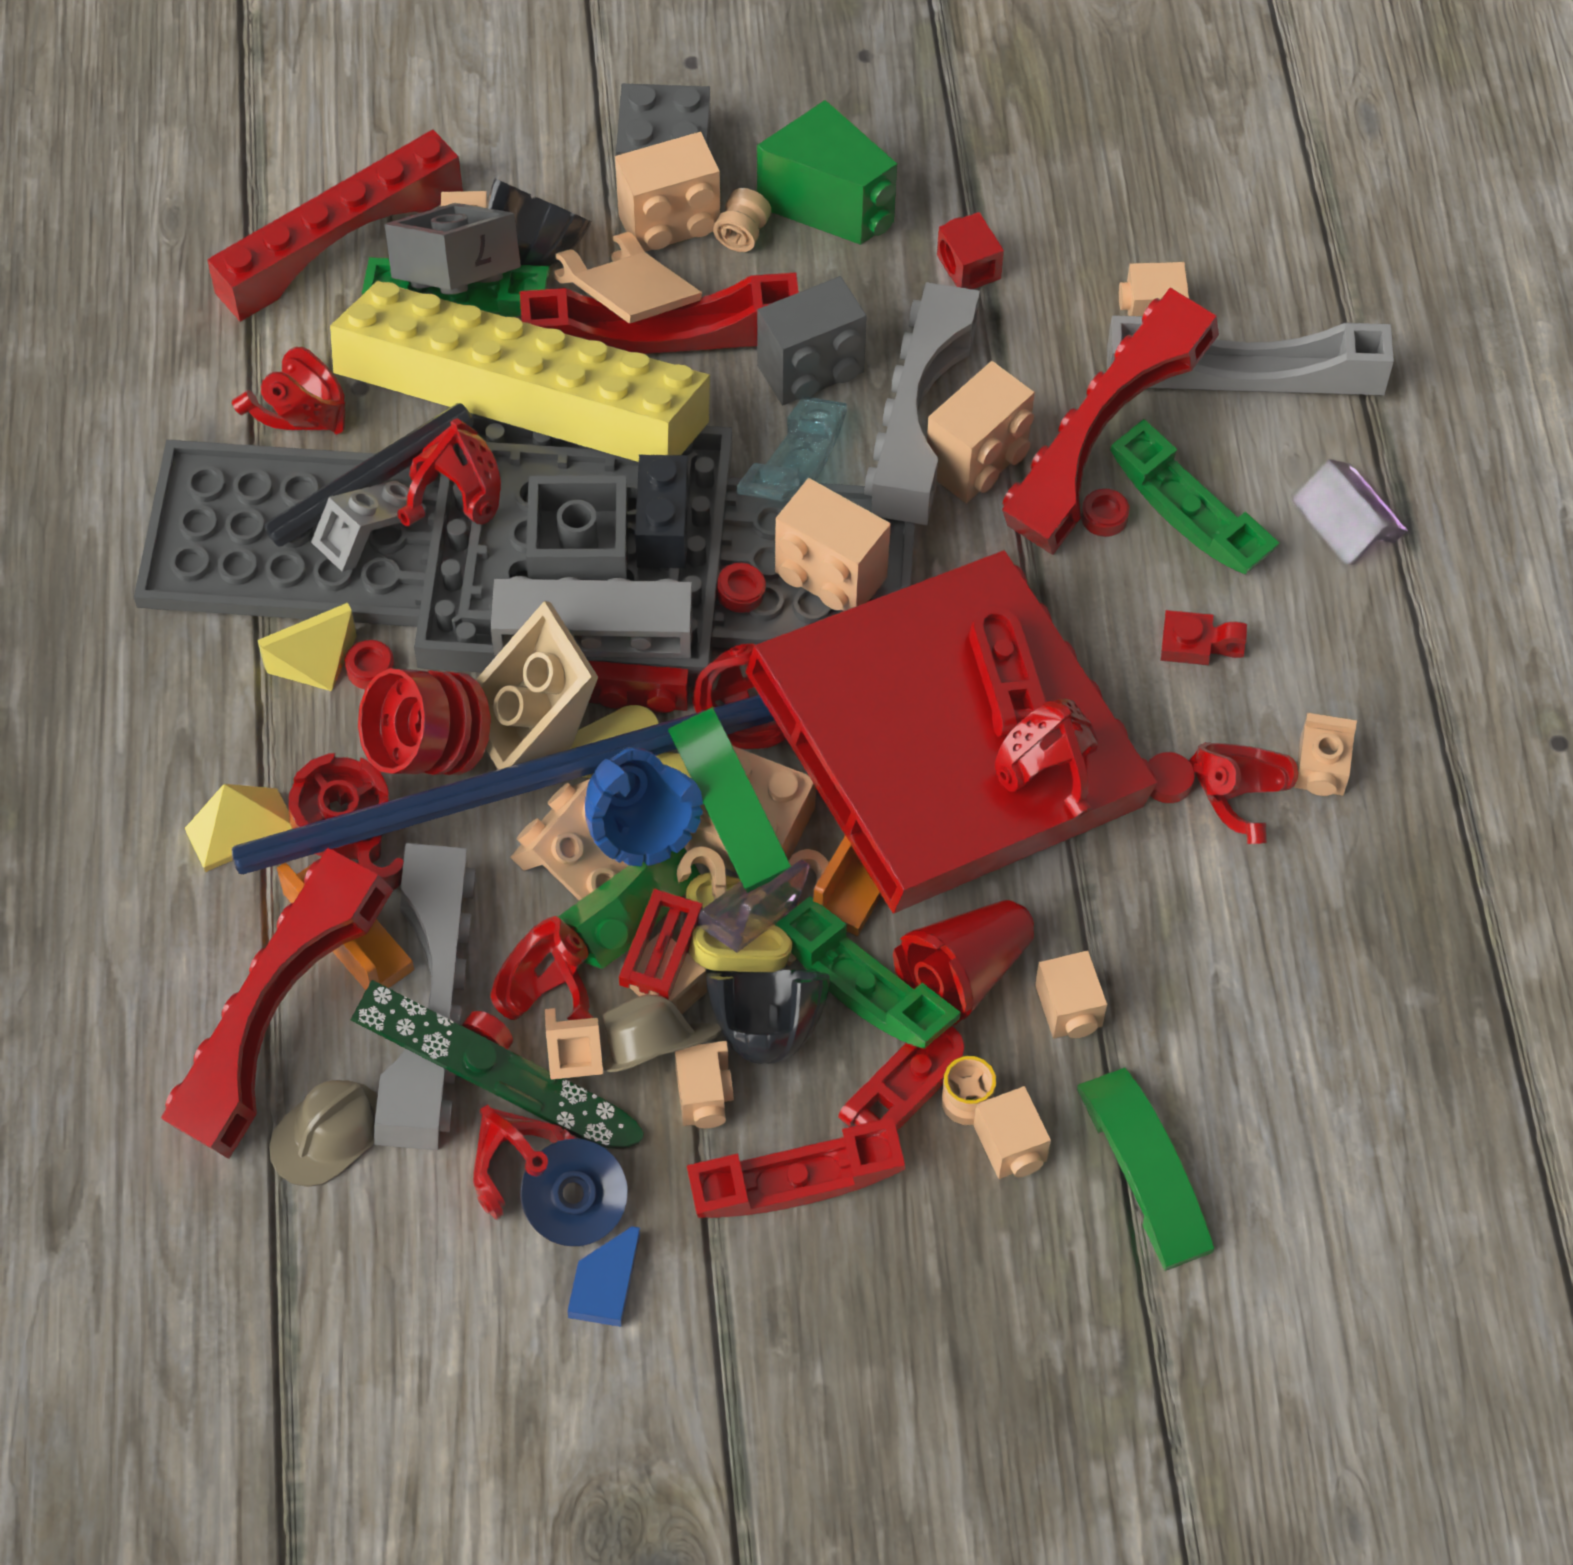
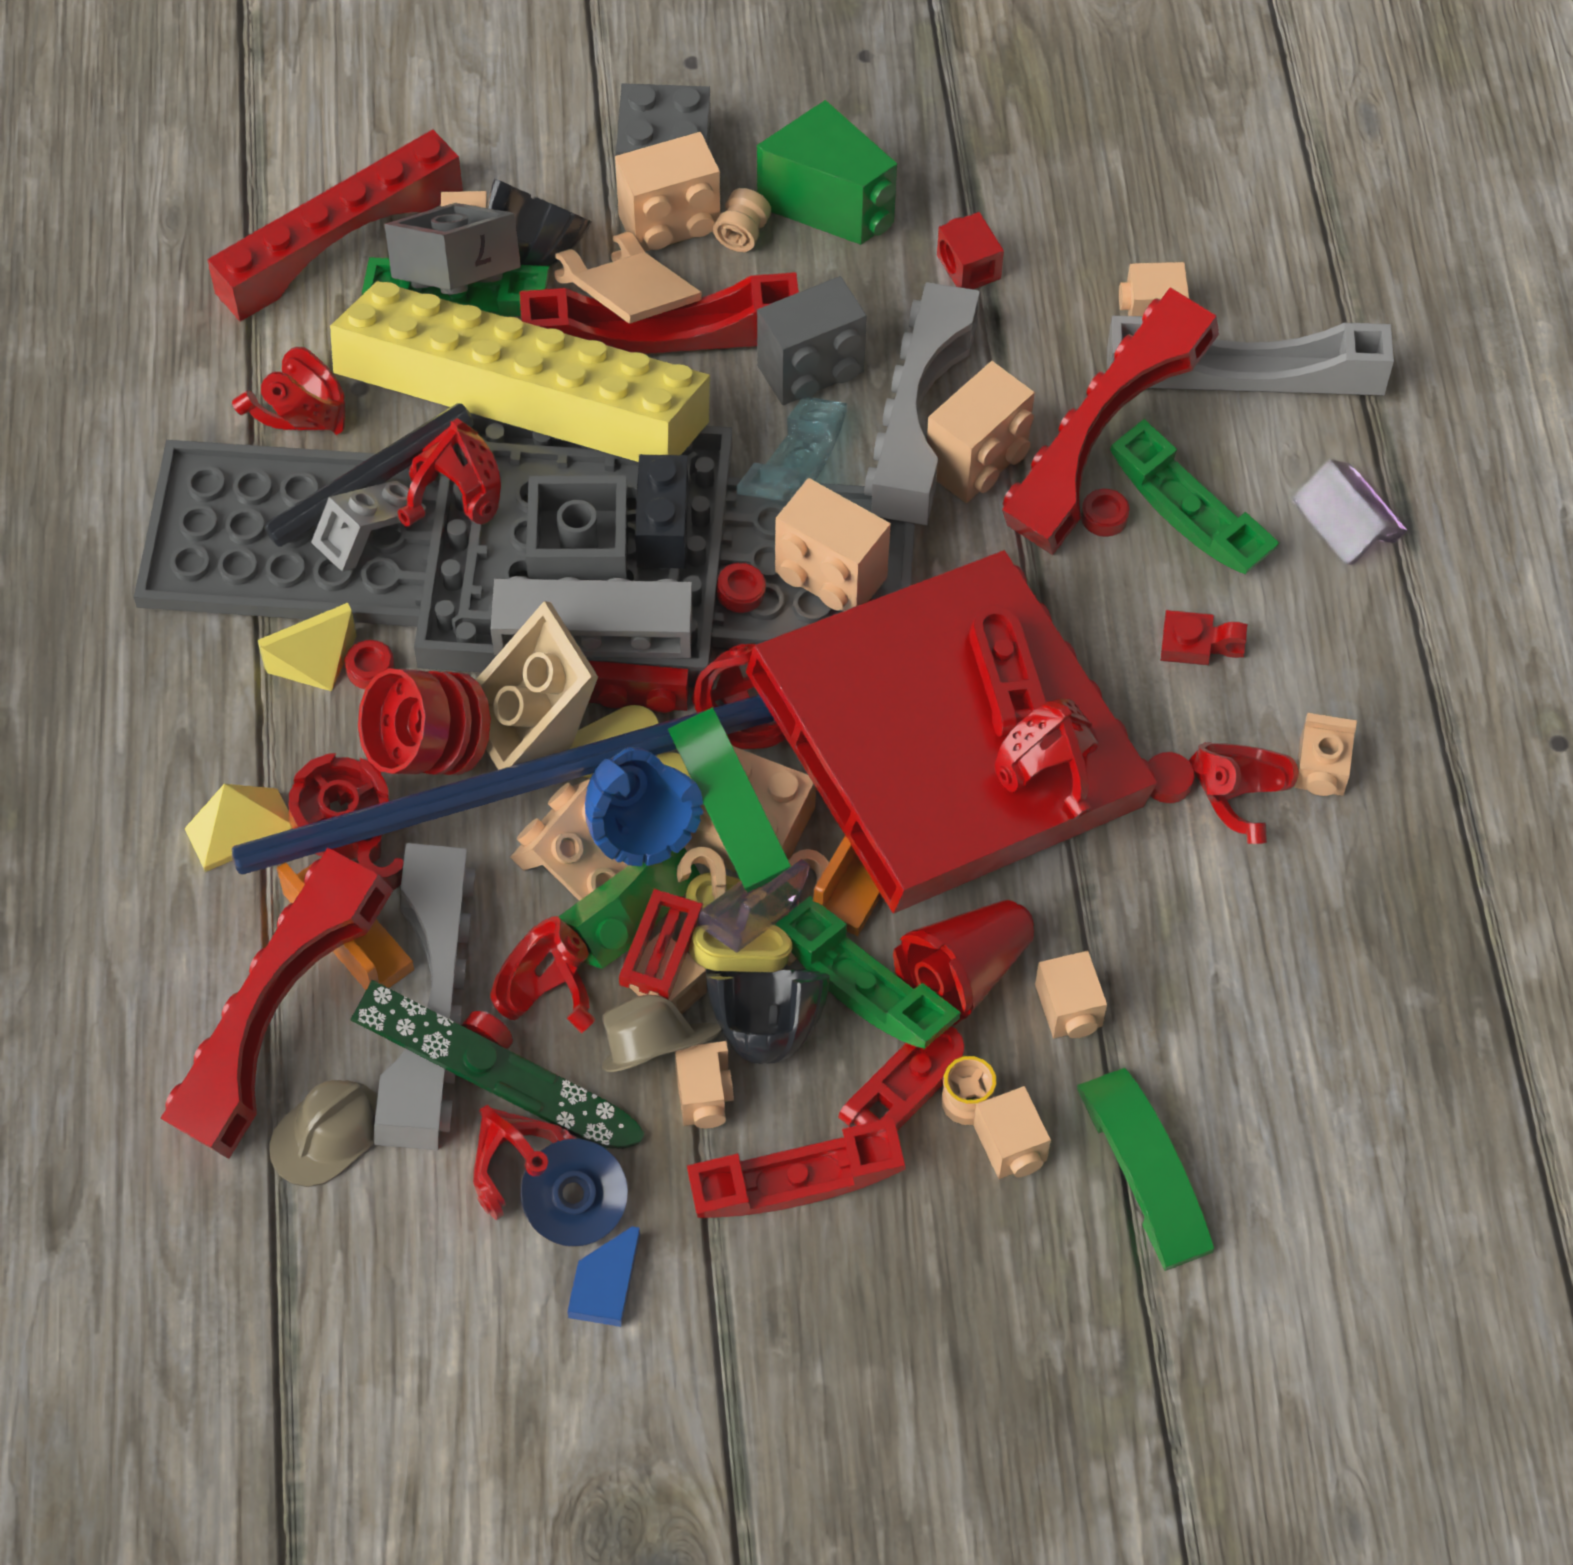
(573, 1047): light nougat panel -> none

